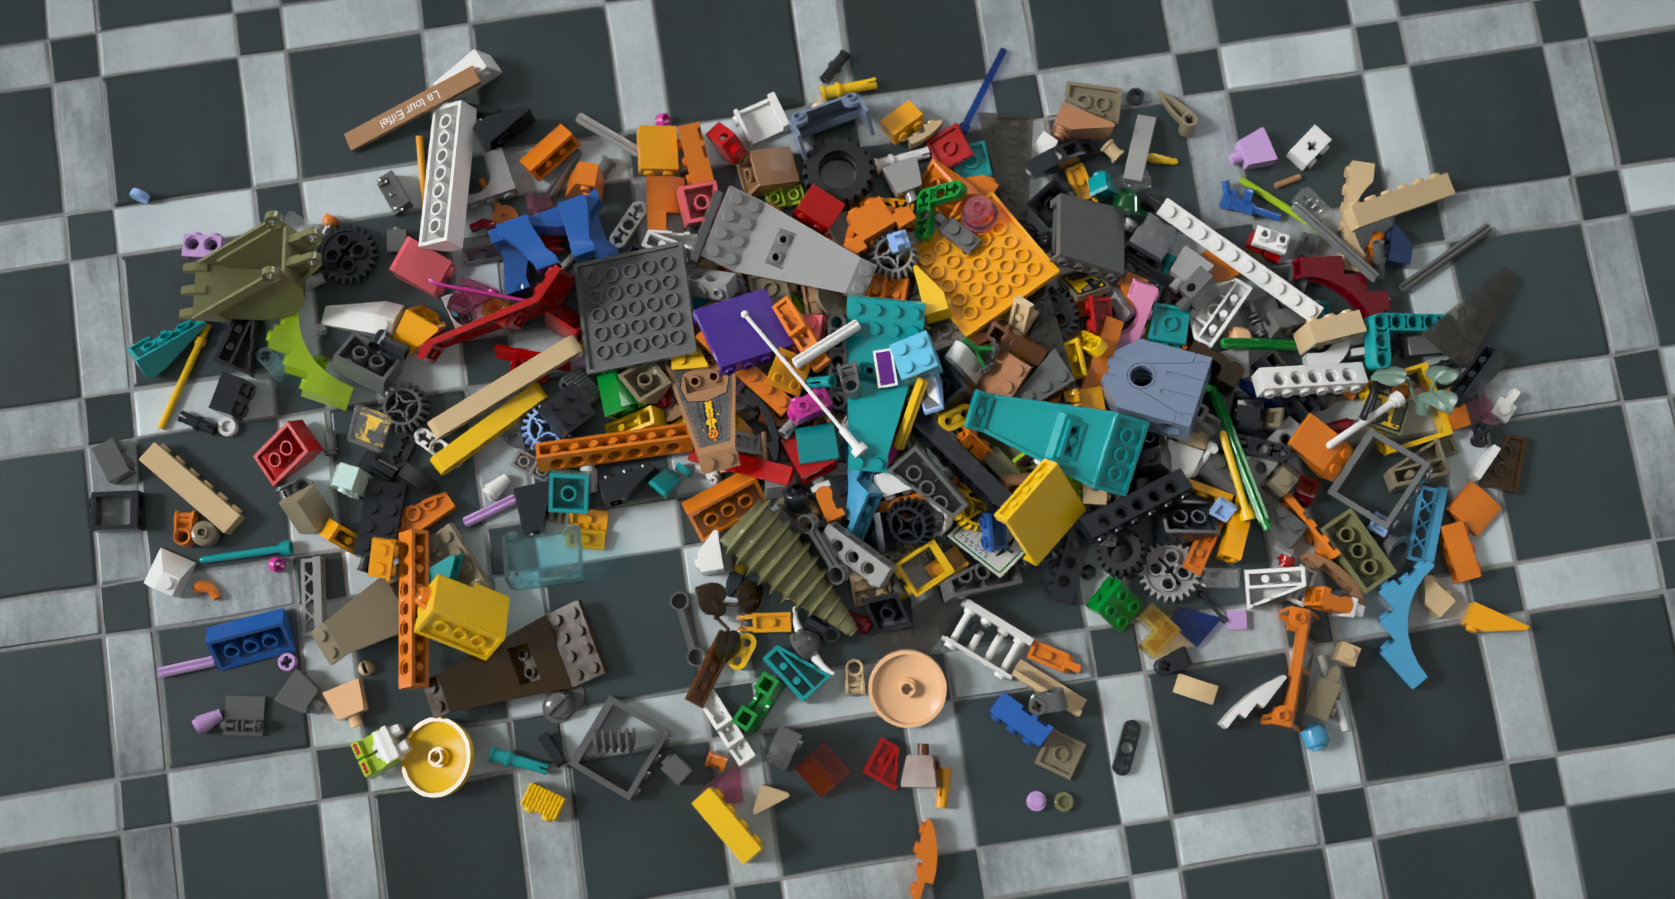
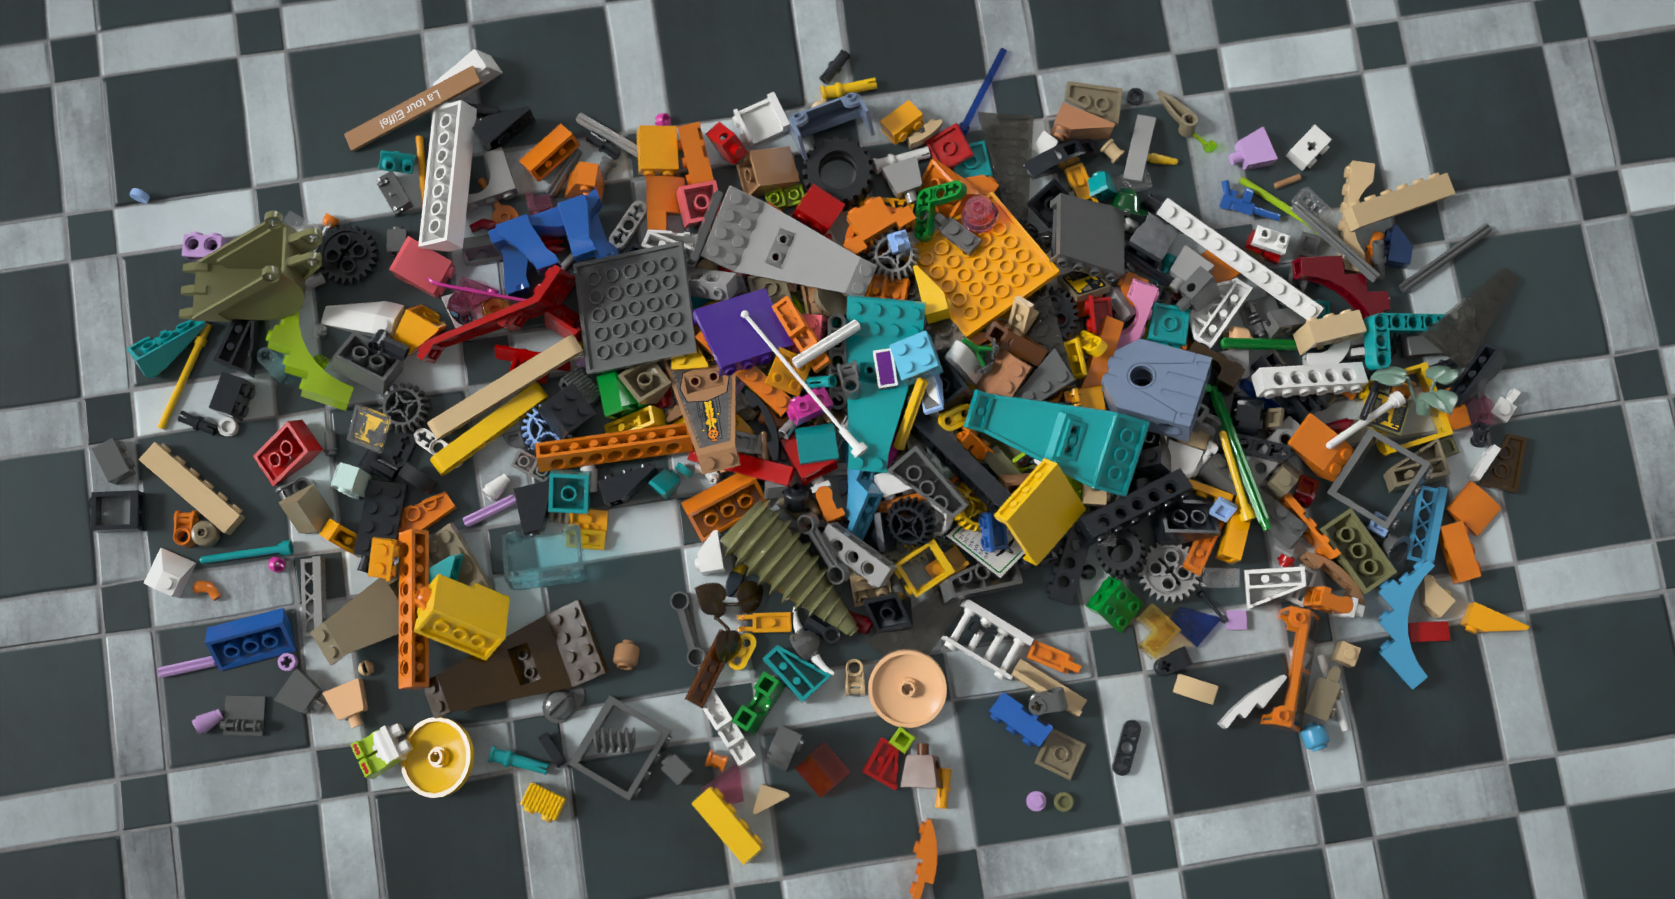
(396, 162): none -> teal hips
(603, 145): none -> black axle
(626, 655): none -> medium nougat head
(902, 740): none -> lime slope
(1207, 146): none -> clear neon green hand
(1428, 631): none -> red slope

